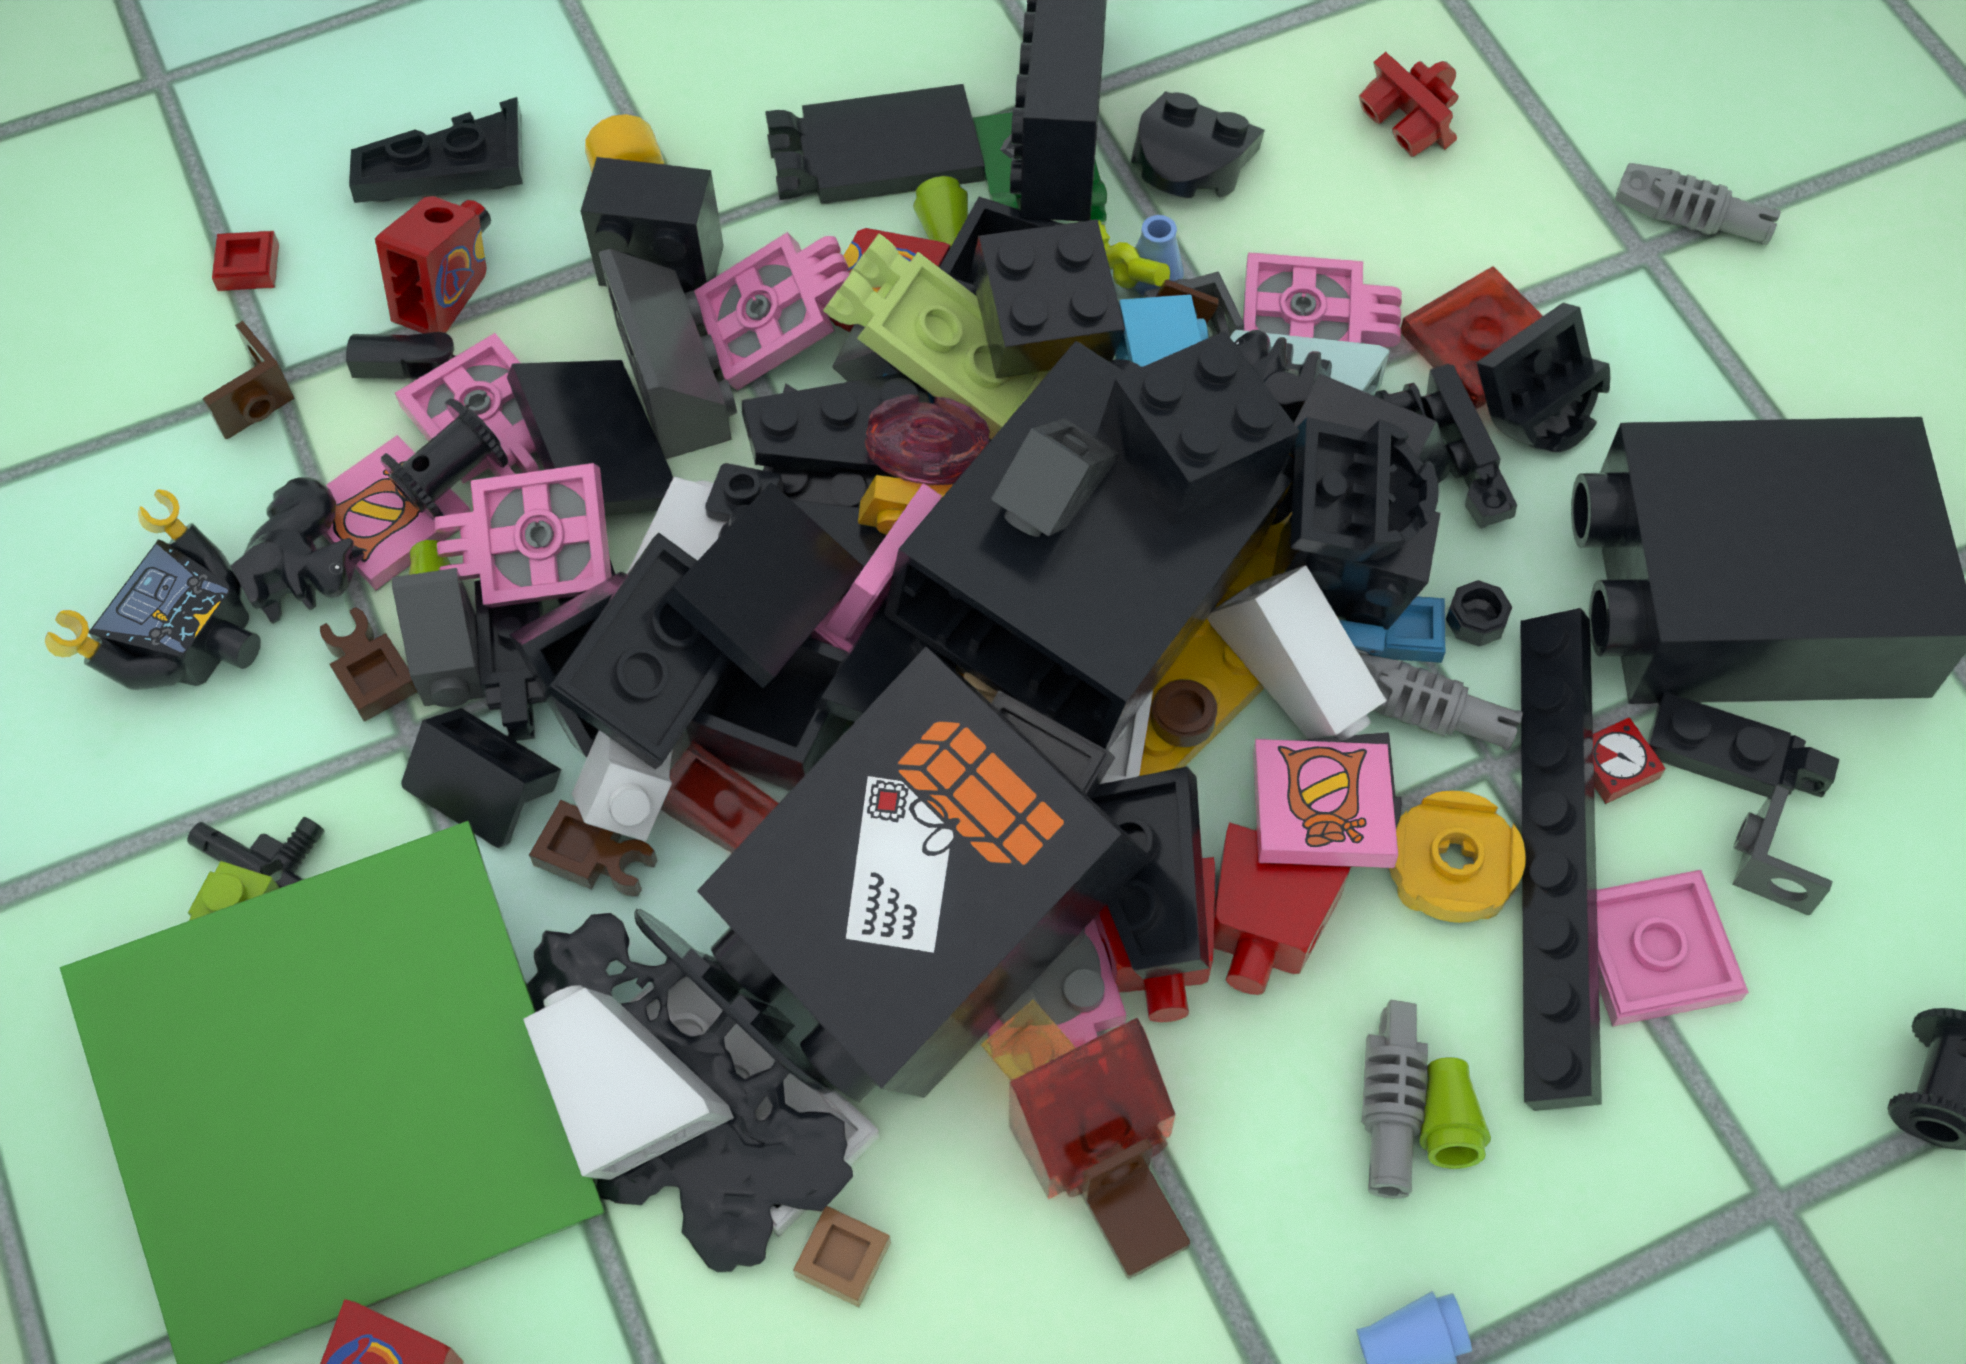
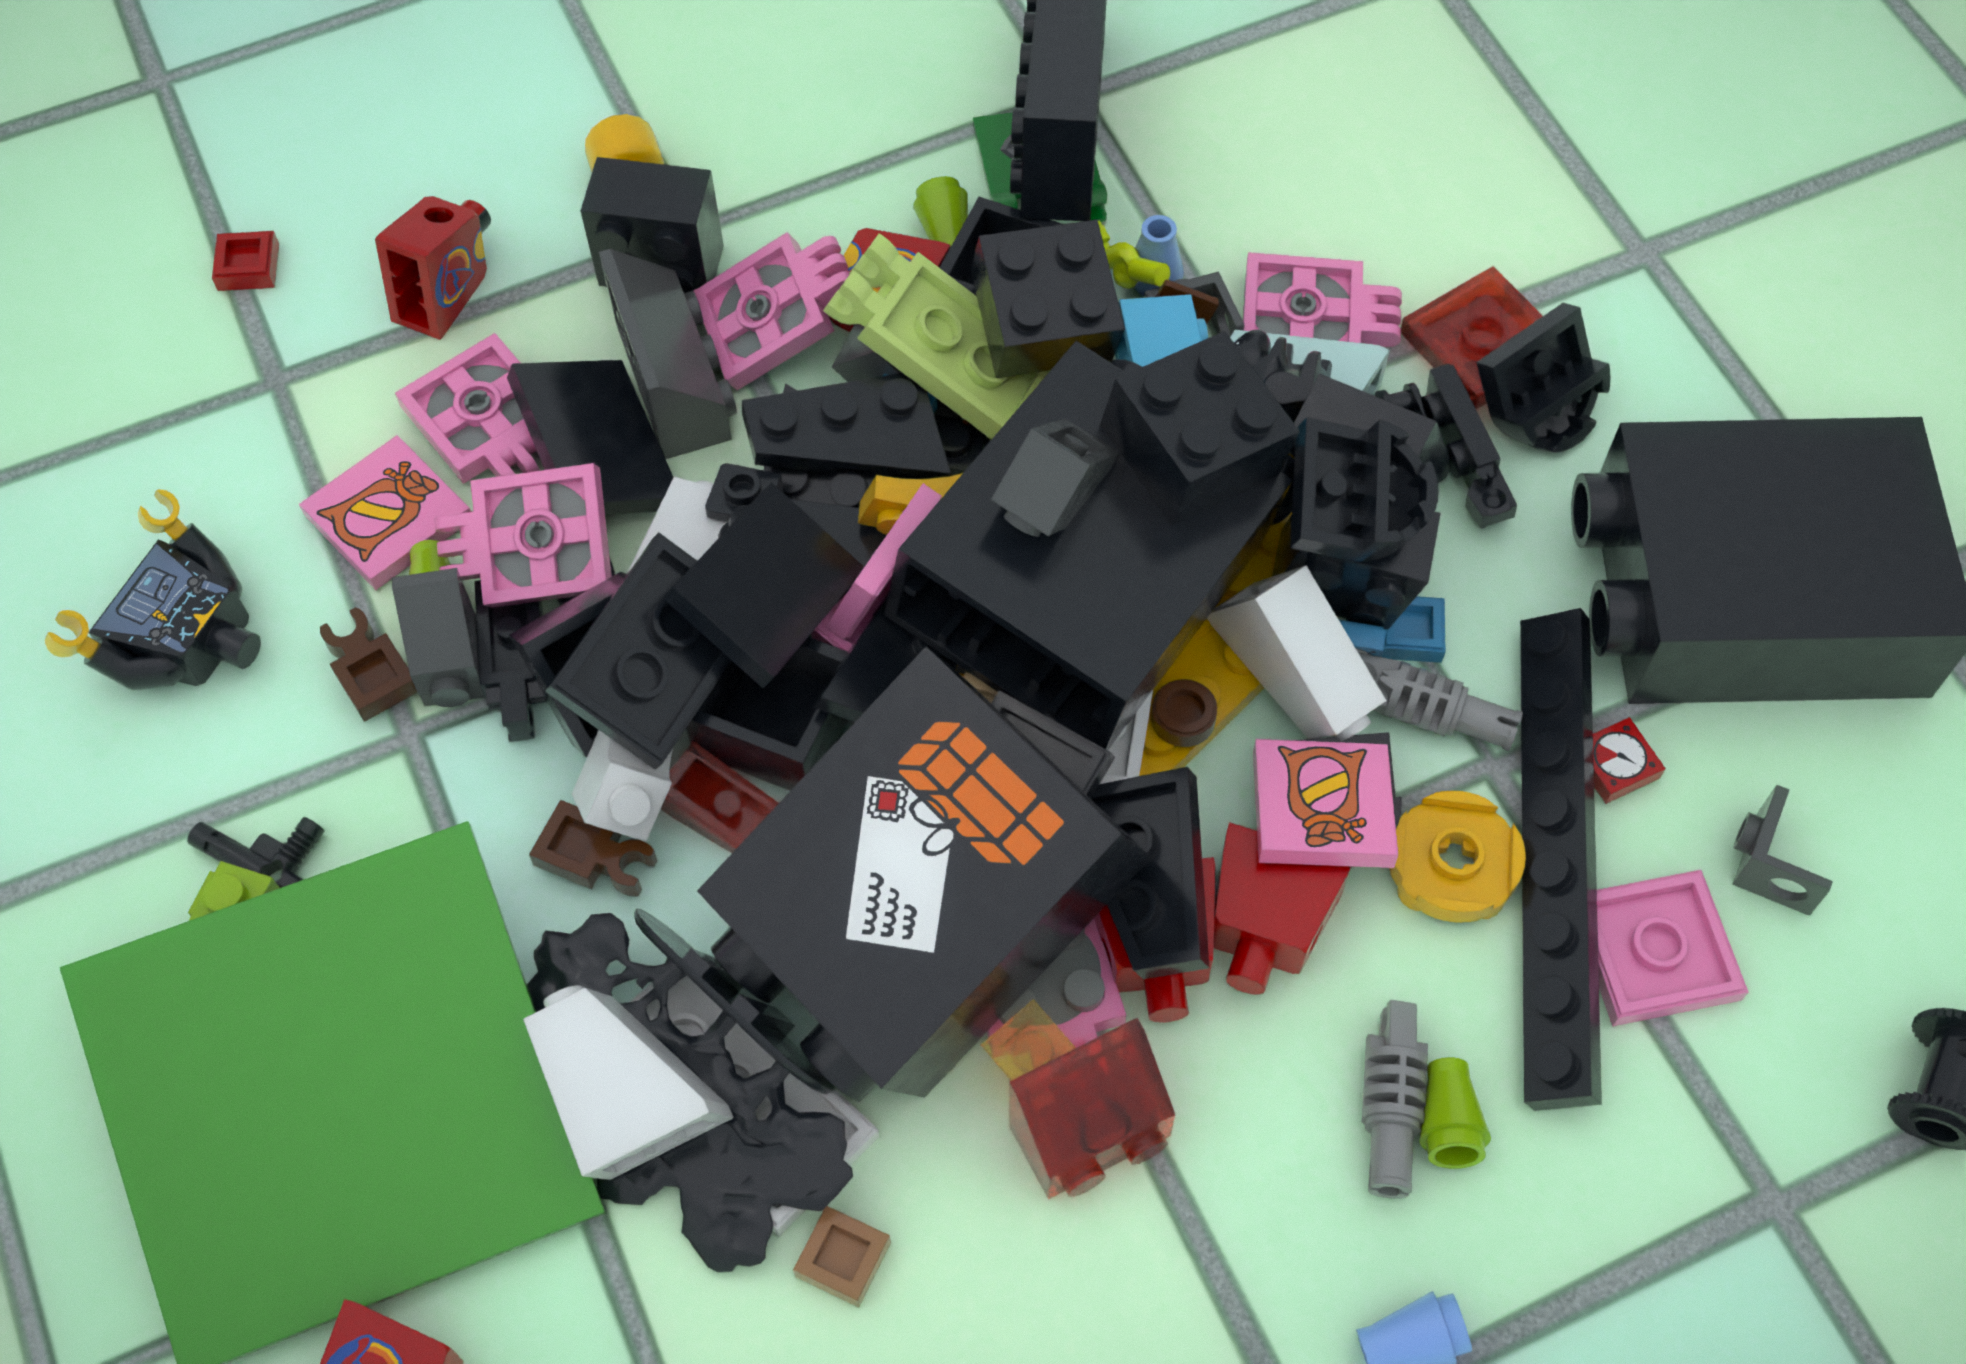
(252, 394): reddish brown bracket -> none
(284, 555): black animal -> none
(397, 355): black bar -> none
(445, 459): black hose -> none
(452, 160): black wing -> none
(476, 774): black panel -> none
(875, 144): black tile -> none
(925, 439): clear pink tile -> none
(1133, 1210): reddish brown bracket -> none
(1193, 146): black slope -> none
(1421, 95): red hips -> none
(1478, 613): black tile -> none
(1694, 203): light grey hinge -> none
(1737, 749): black hinge -> none

